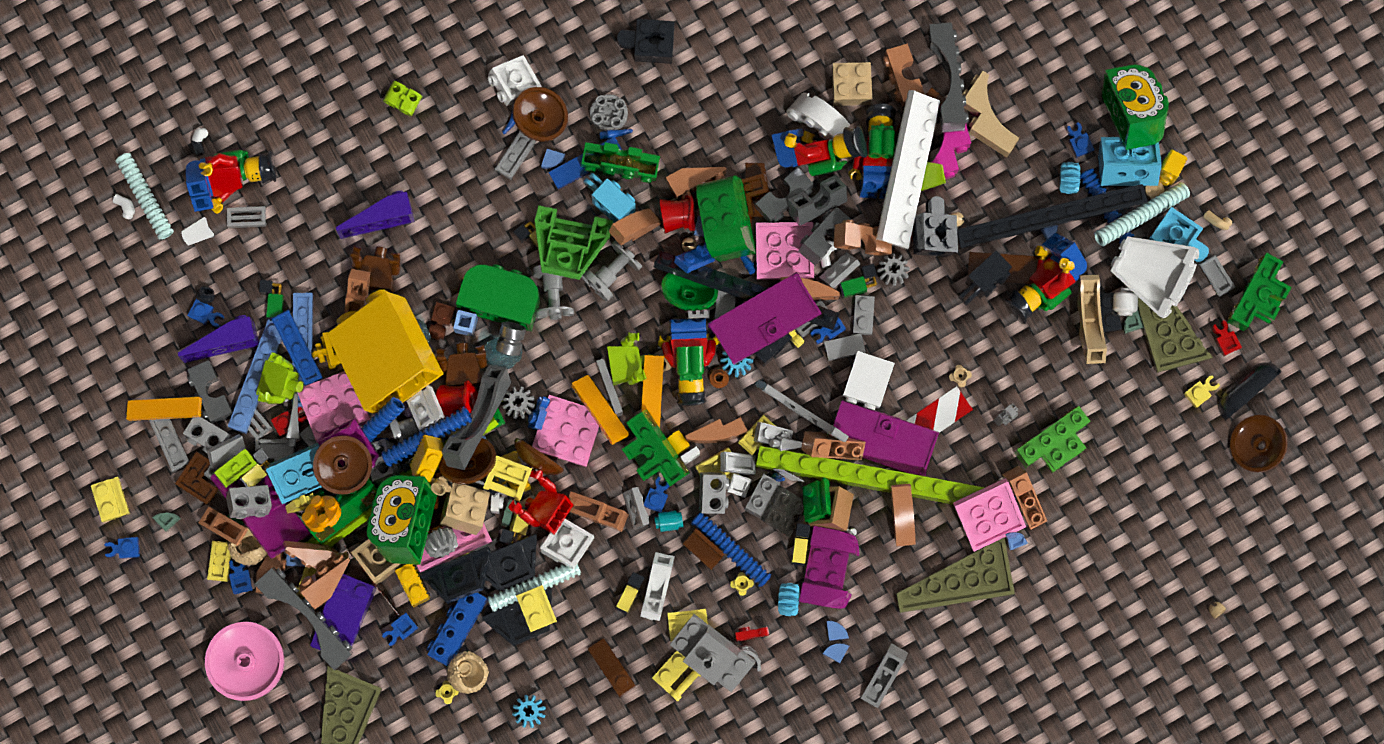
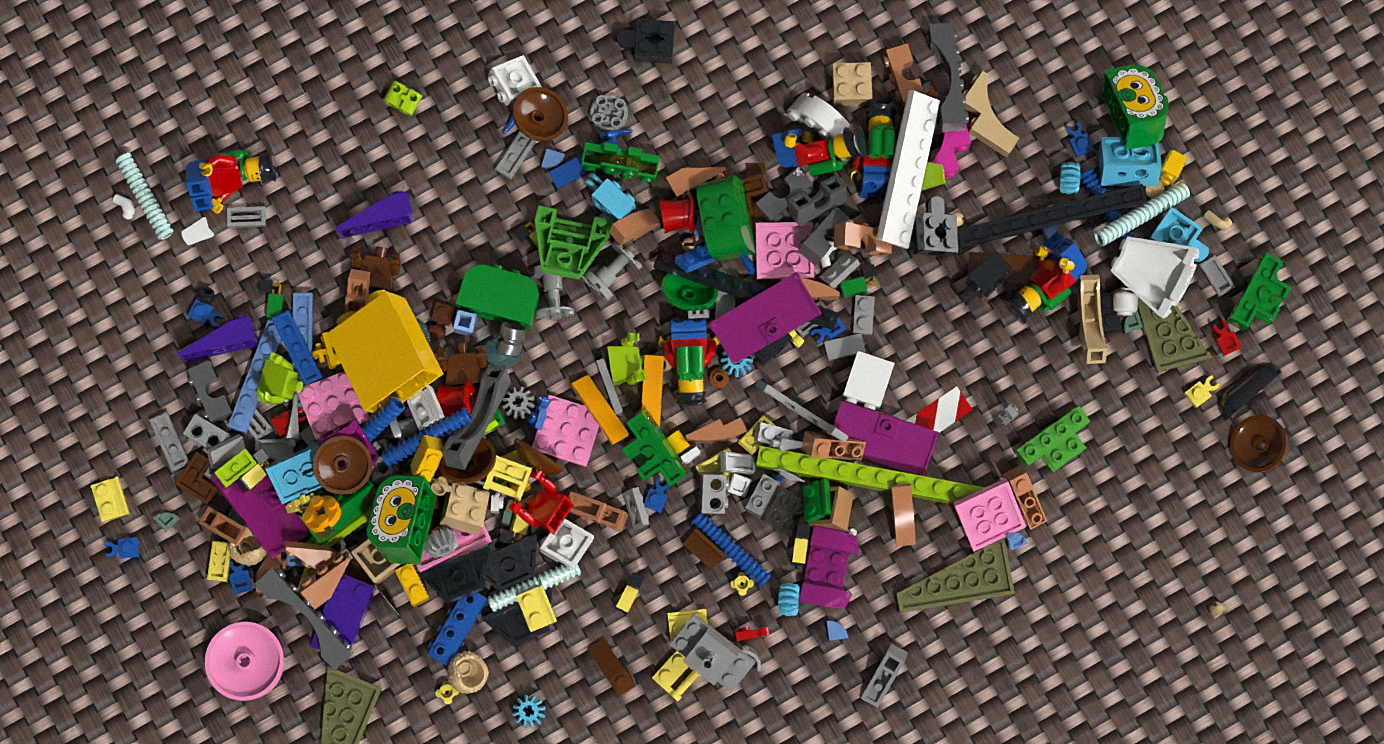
(164, 408): light orange tile -> none
(196, 140): arm -> none
(247, 497): light grey brick -> none
(402, 627): blue plate -> none
(657, 586): white arch -> none
(669, 521): teal brick -> none
(836, 652): medium blue tile -> none
(894, 277): light grey gear -> none
(965, 375): tan plate -> none

